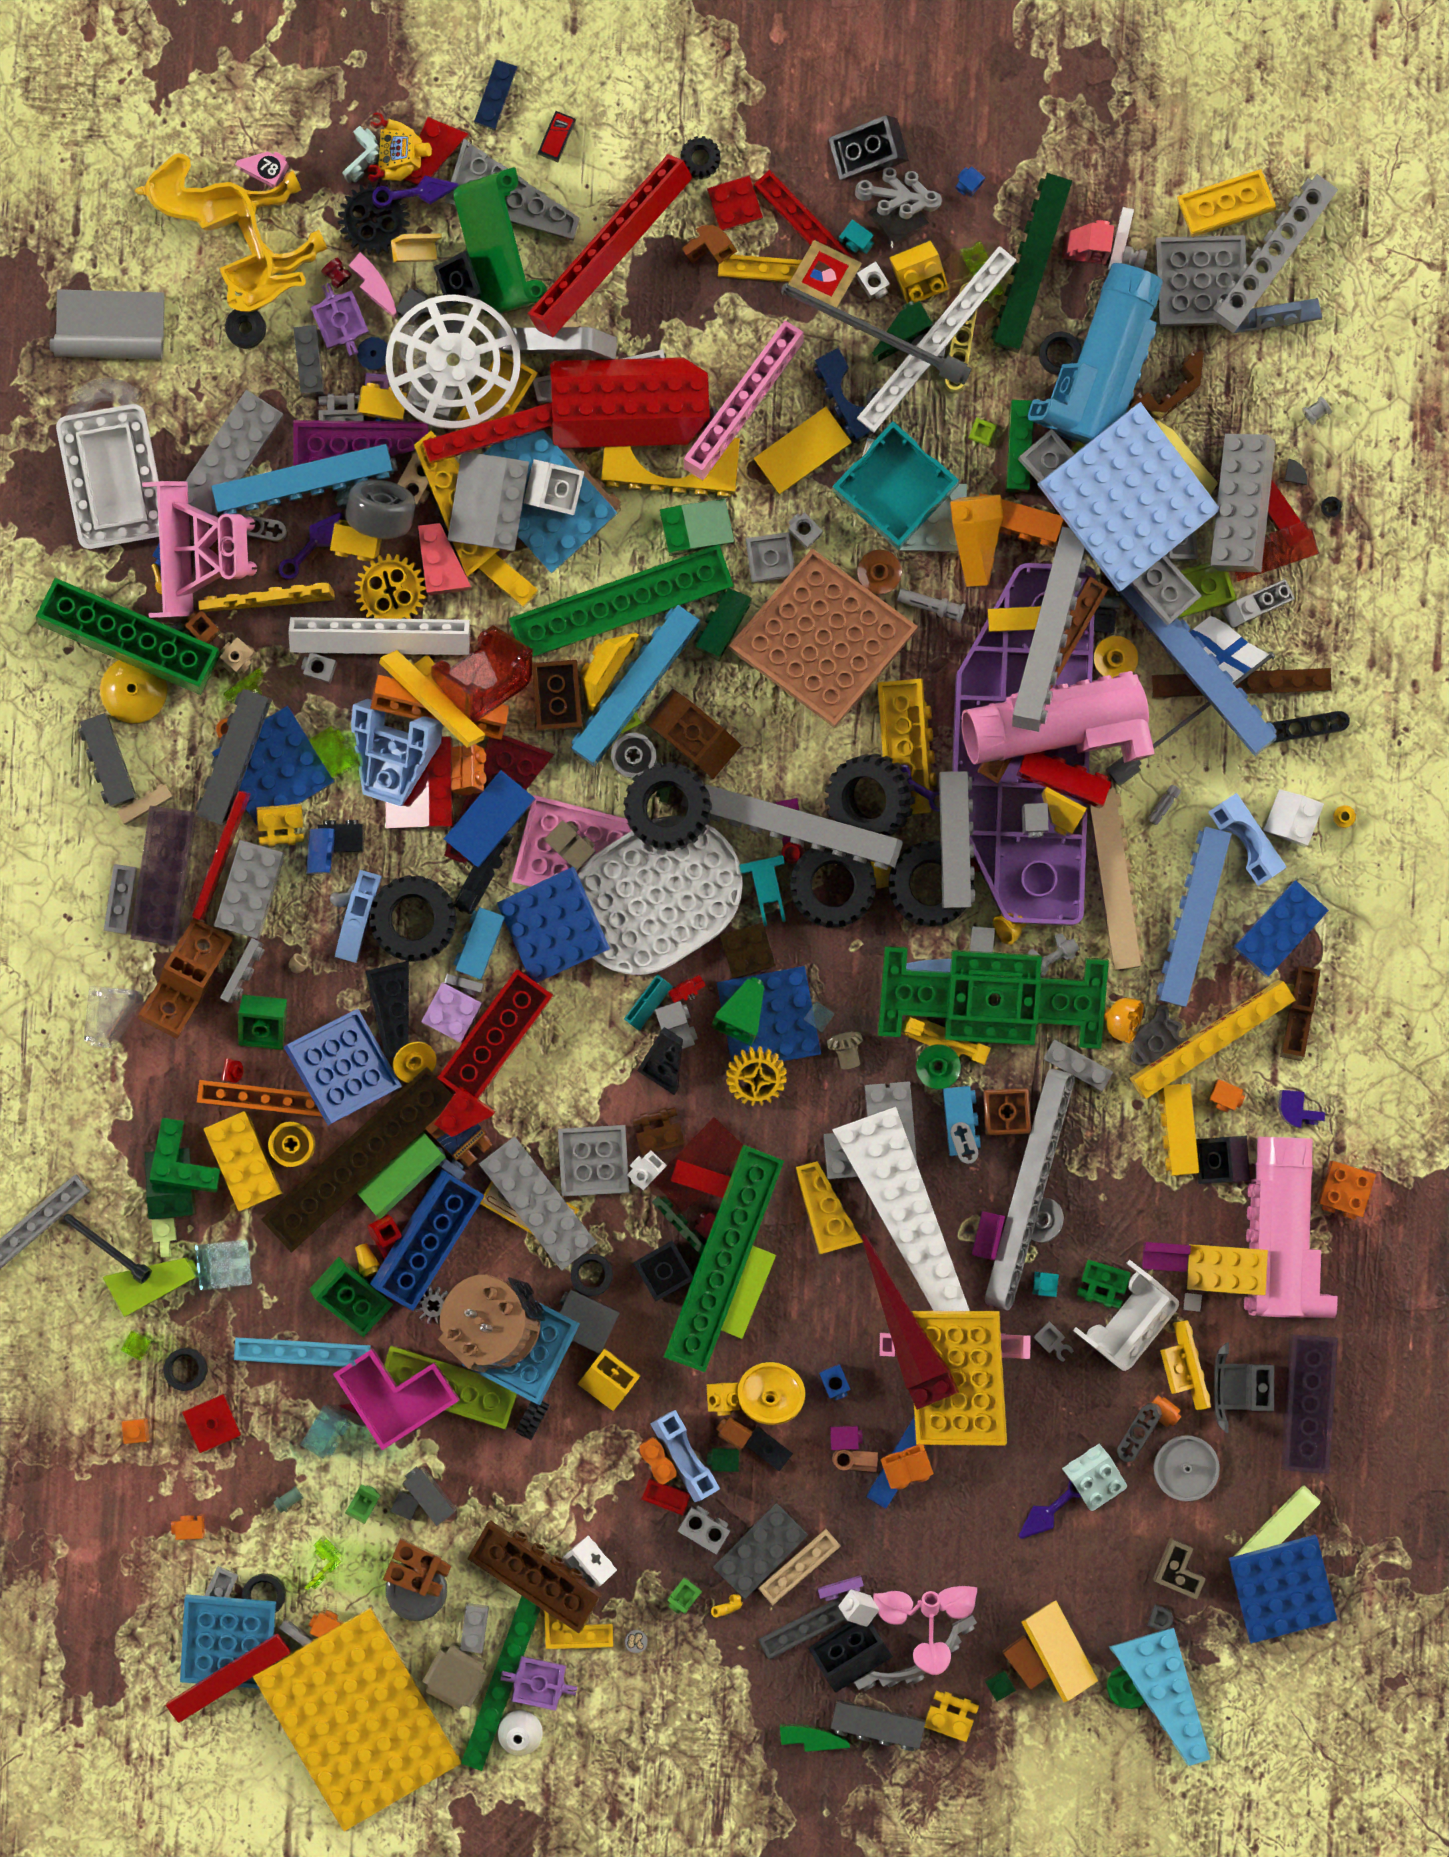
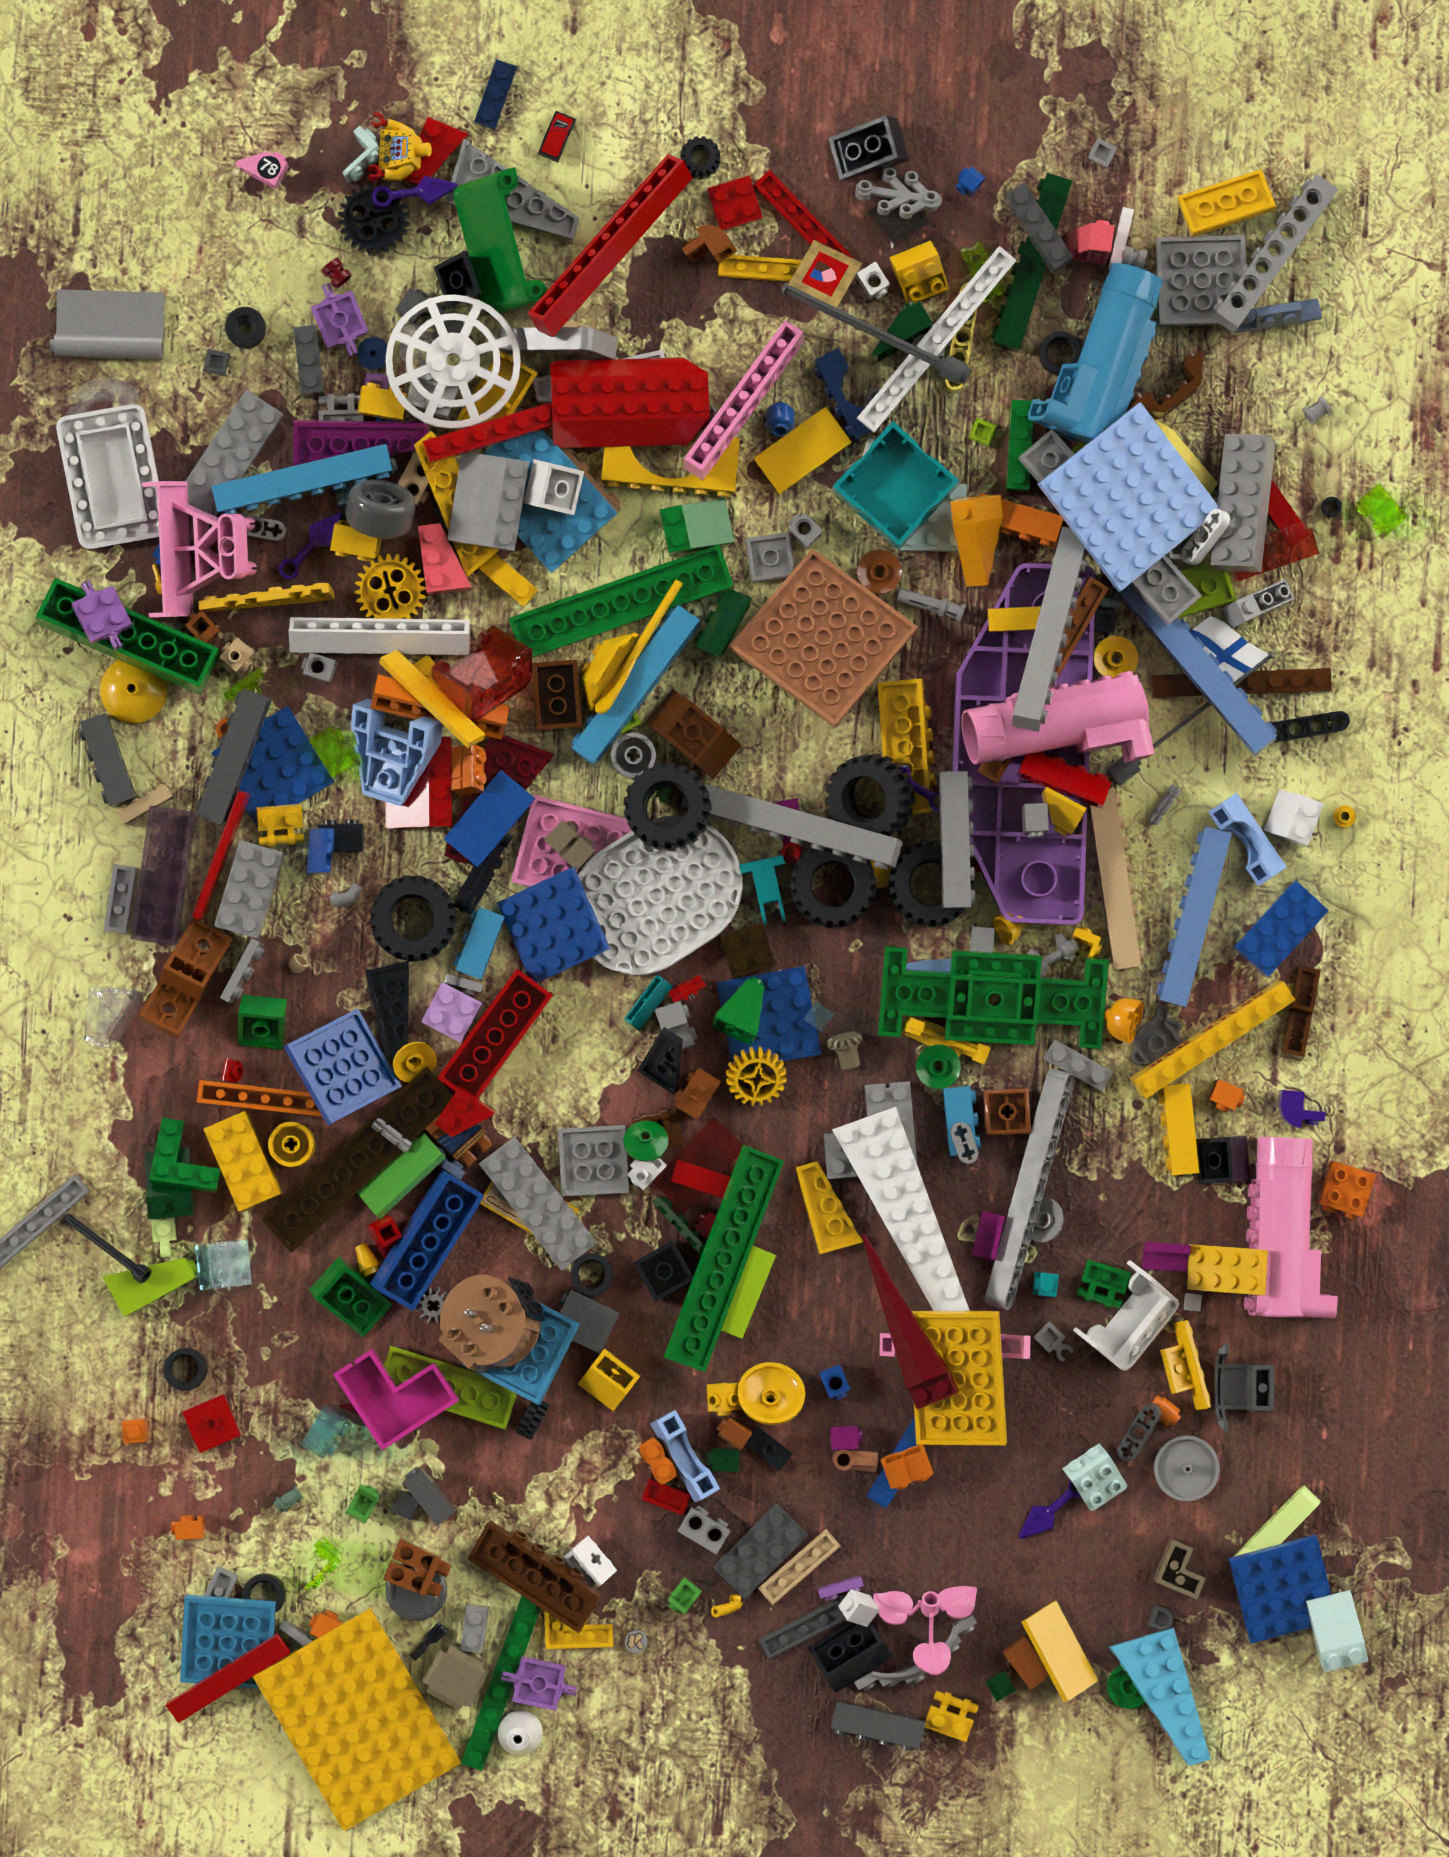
(101, 615): none -> medium lavender plate
(137, 1345): clear neon green brick -> none
(216, 362): none -> dark grey tile
(225, 204): yellow animal -> none
(297, 1352): medium azure tile -> none
(357, 916): light blue slope -> none
(373, 284): bright pink slope -> none
(391, 1134): none -> light grey axle
(415, 247): yellow panel -> none
(433, 1636): none -> black piece
(617, 682): none -> yellow piece
(645, 1149): none -> green dish
(697, 1093): none -> dark orange brick
(780, 419): none -> blue head
(812, 1737): green slope -> none
(857, 237): teal brick -> none
(1038, 228): none -> dark grey brick
(1084, 936): none -> yellow bracket
(1102, 153): none -> light grey plate
(1215, 525): none -> white beam
(1295, 473): dark grey tile -> none
(1309, 1403): clear purple brick -> none
(1337, 1631): none -> light aqua slope
(1381, 510): none -> clear neon green brick

